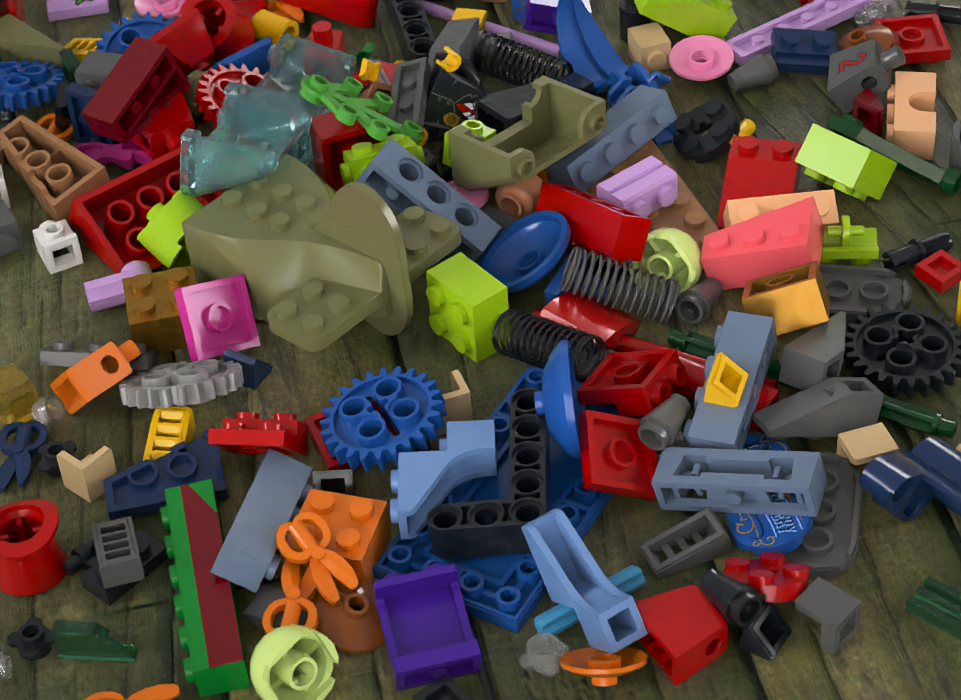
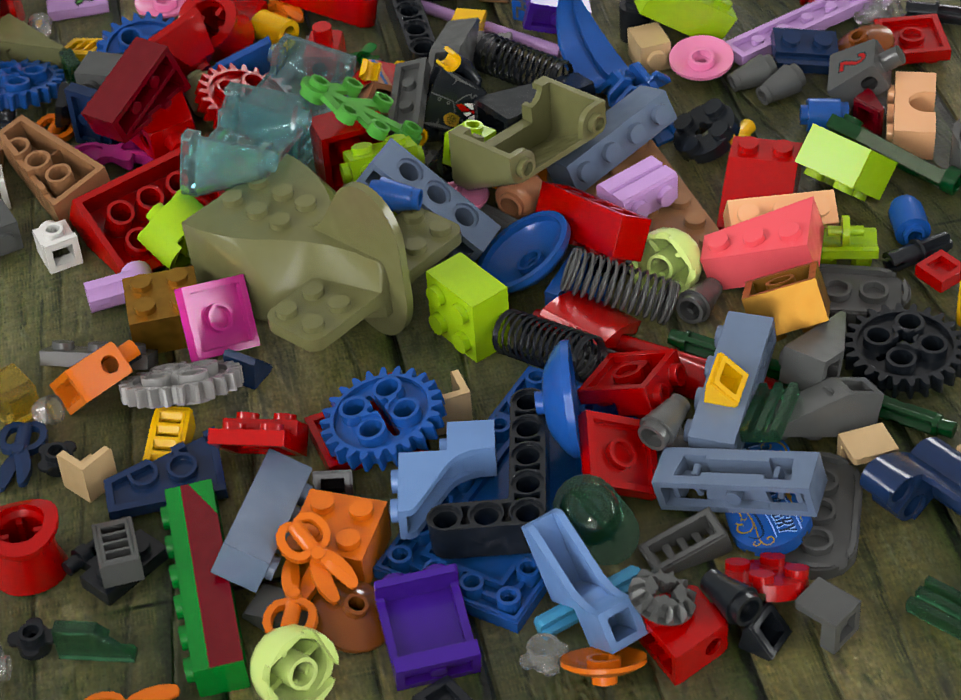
(41, 22): none -> clear hinge
(398, 195): none -> blue cone
(599, 518): none -> clear green piece
(662, 609): none -> dark grey gear
(762, 413): none -> clear green tile
(783, 83): none -> dark grey cone
(820, 110): none -> blue brick
(908, 219): none -> blue brick

